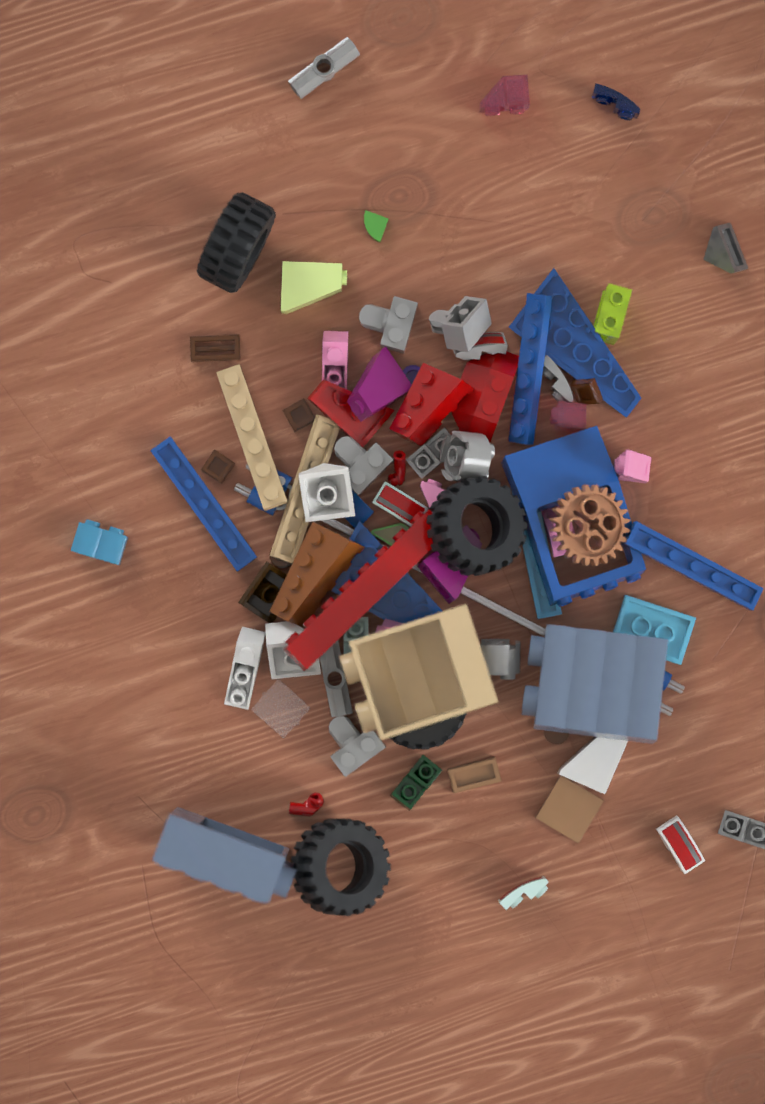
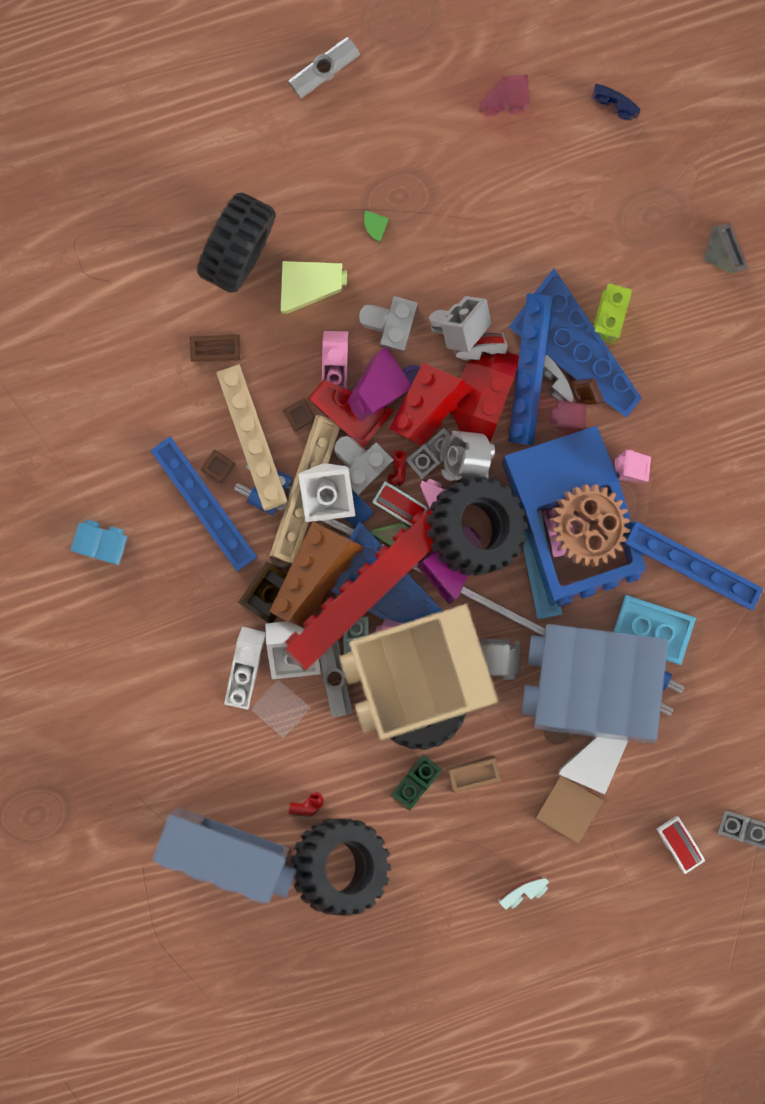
(354, 747): light grey brick -> none

